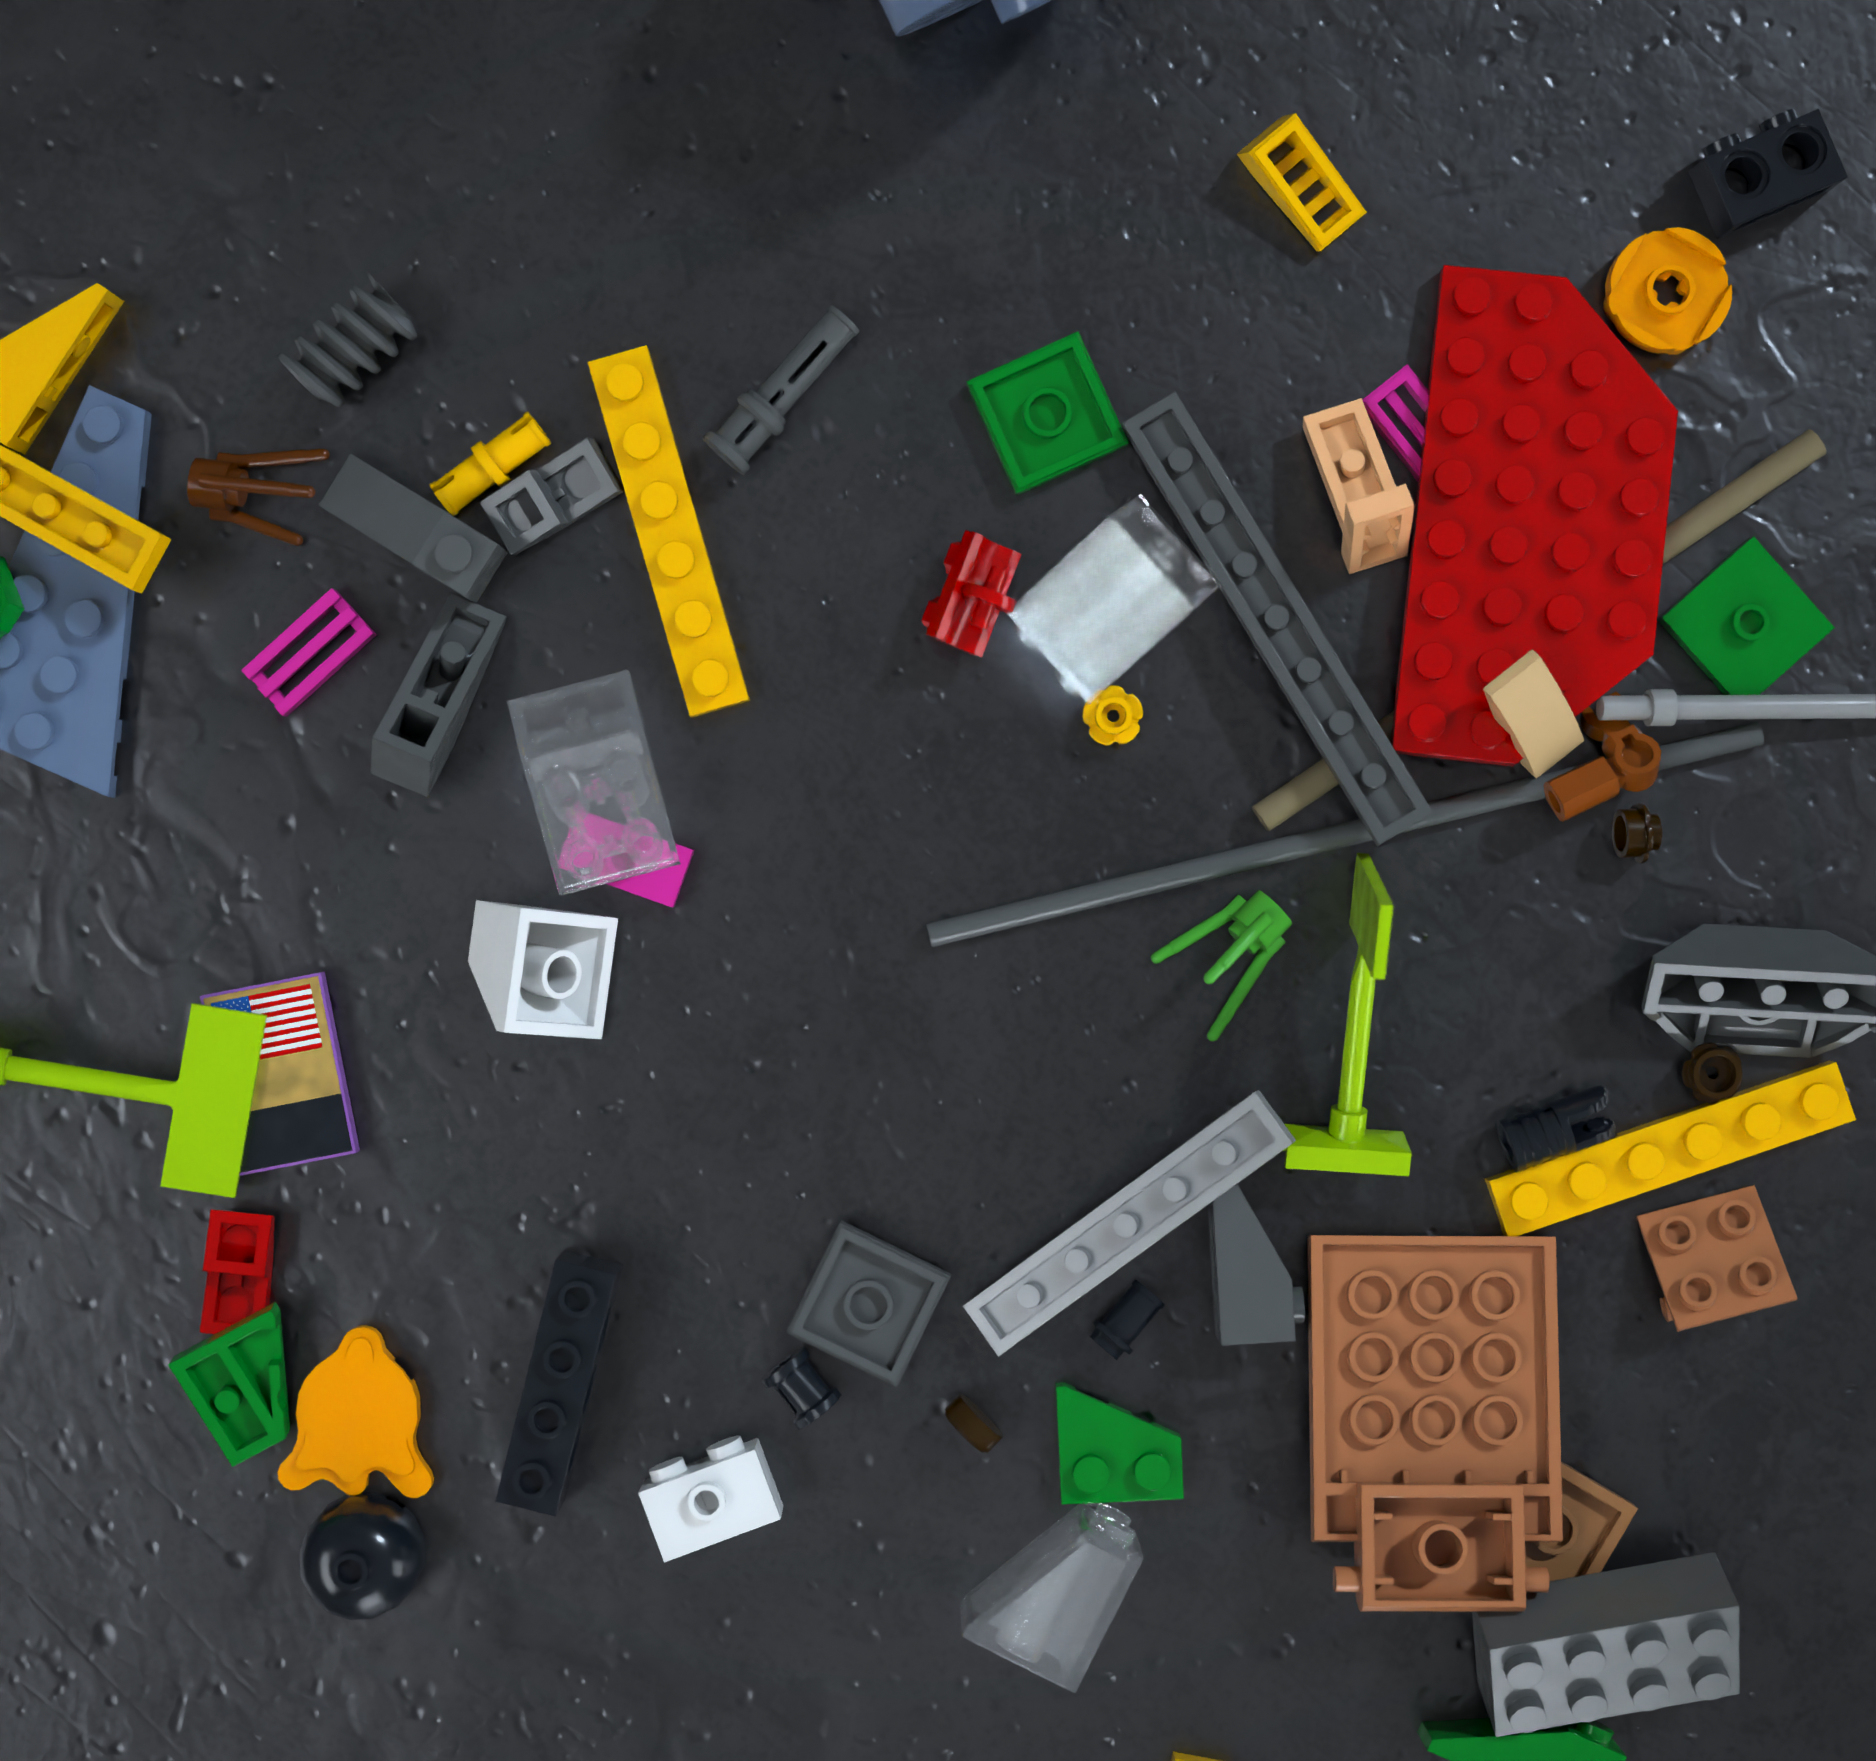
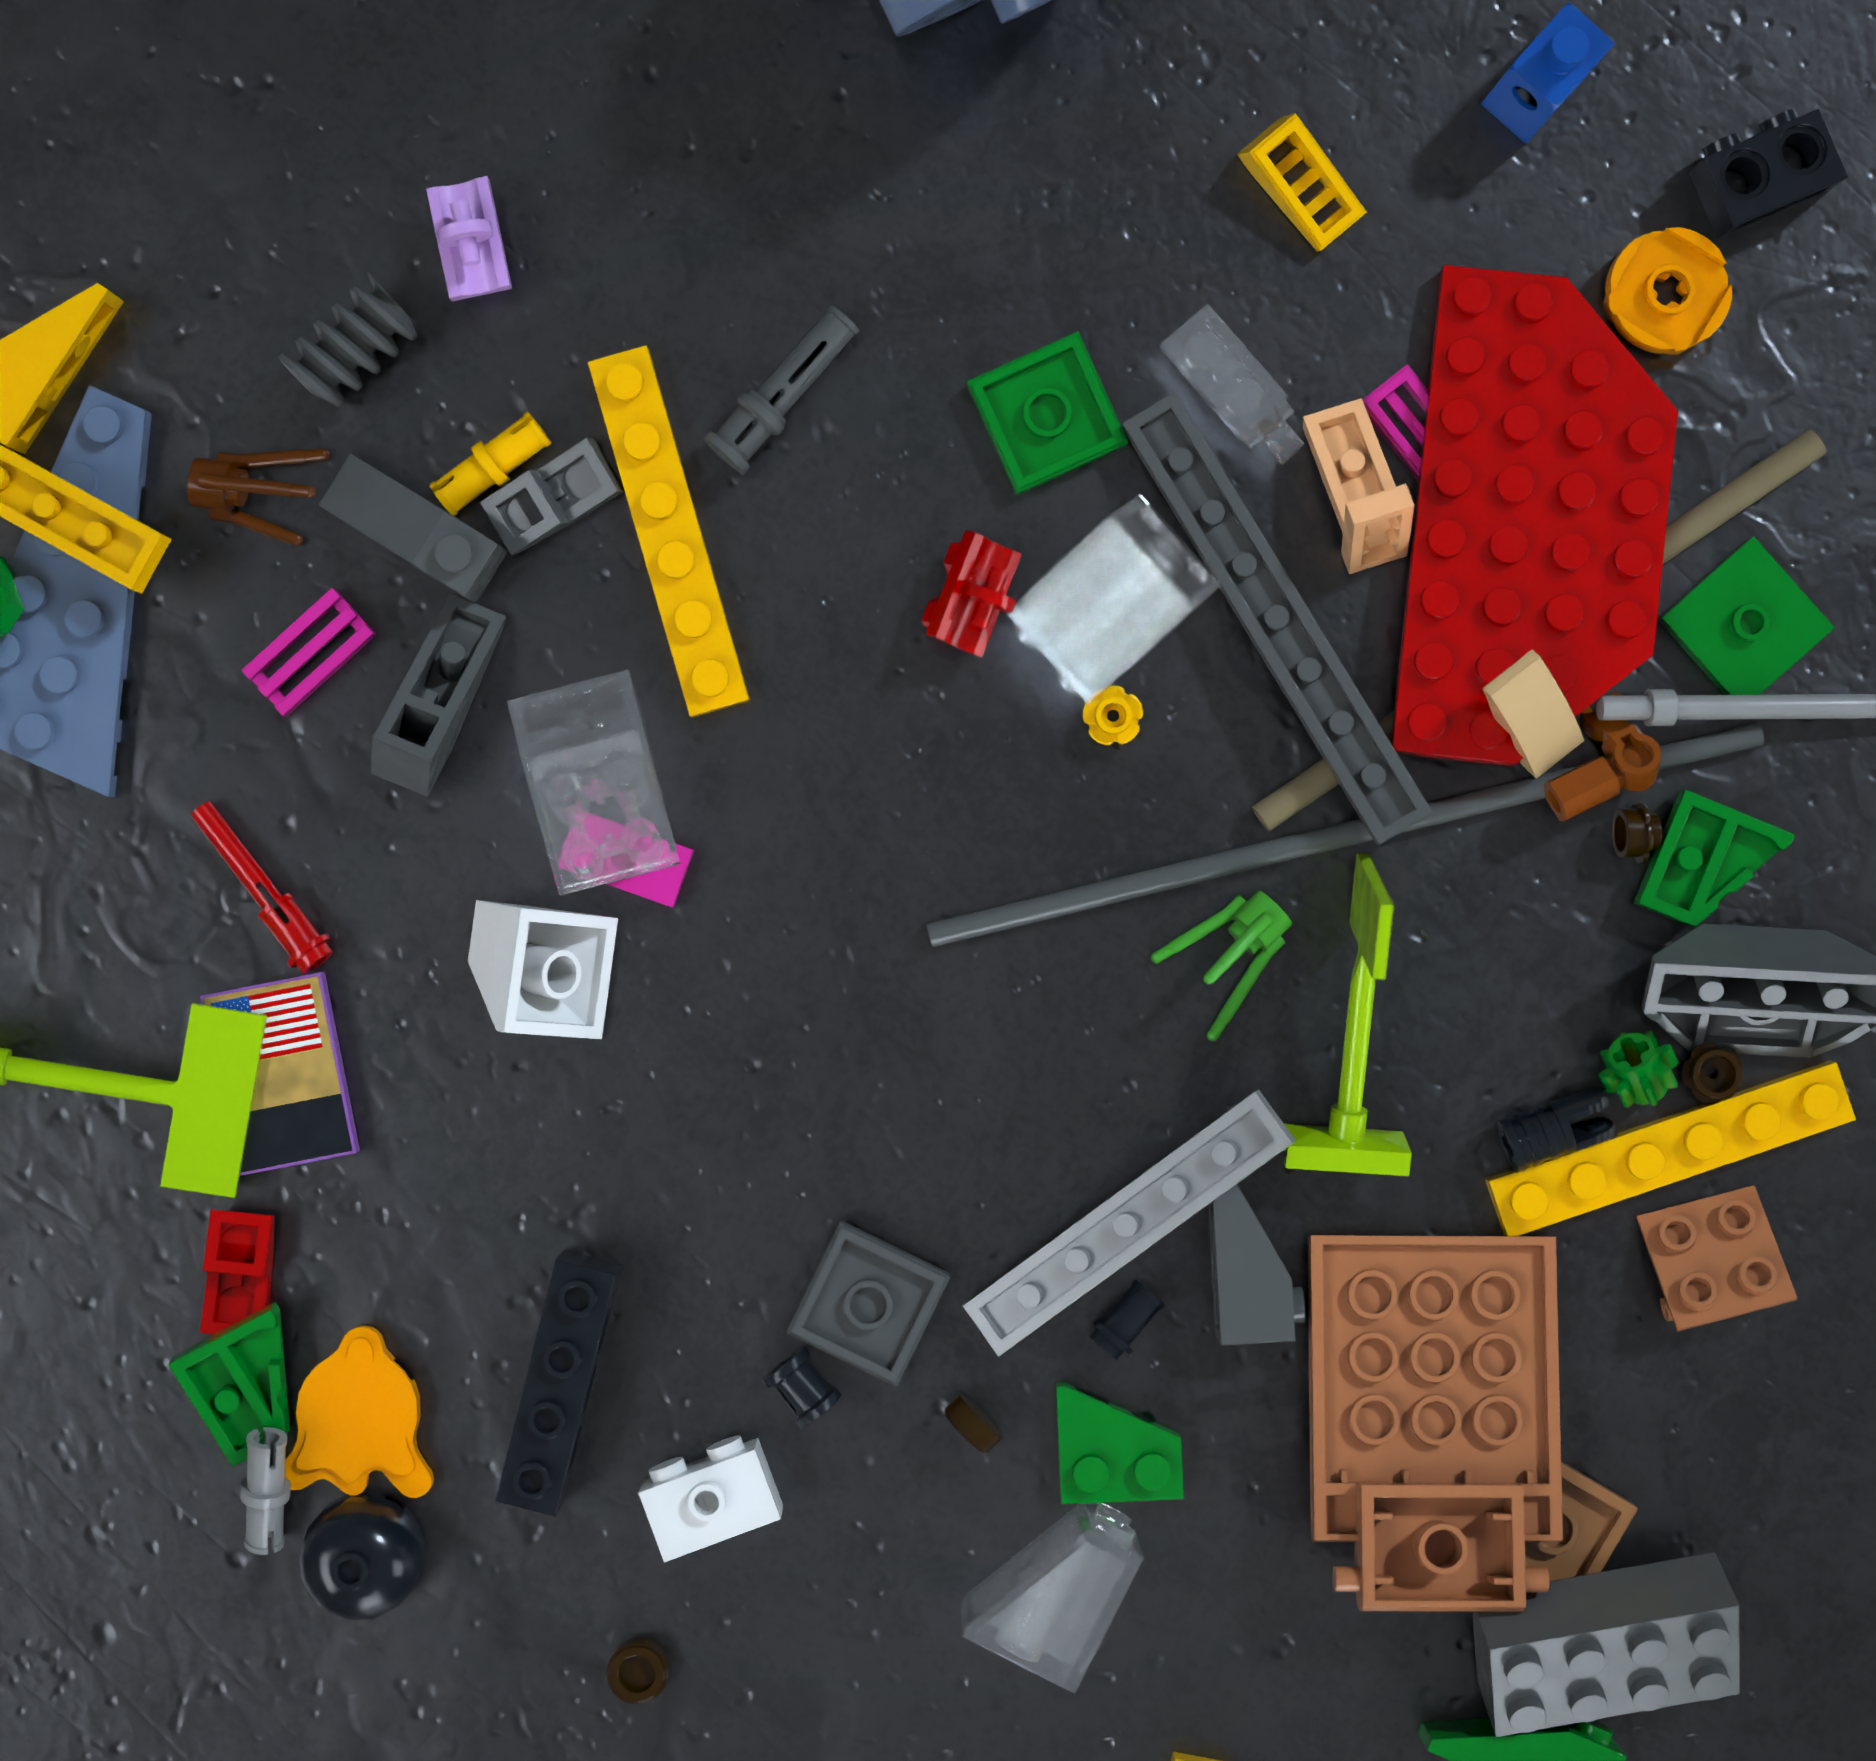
(265, 1490): none -> light grey pin
(298, 936): none -> red pin
(469, 239): none -> lavender hips
(638, 1670): none -> dark brown tile
(1233, 383): none -> clear hinge
(1548, 70): none -> blue torso
(1638, 1068): none -> green gear
(1705, 857): none -> green wing

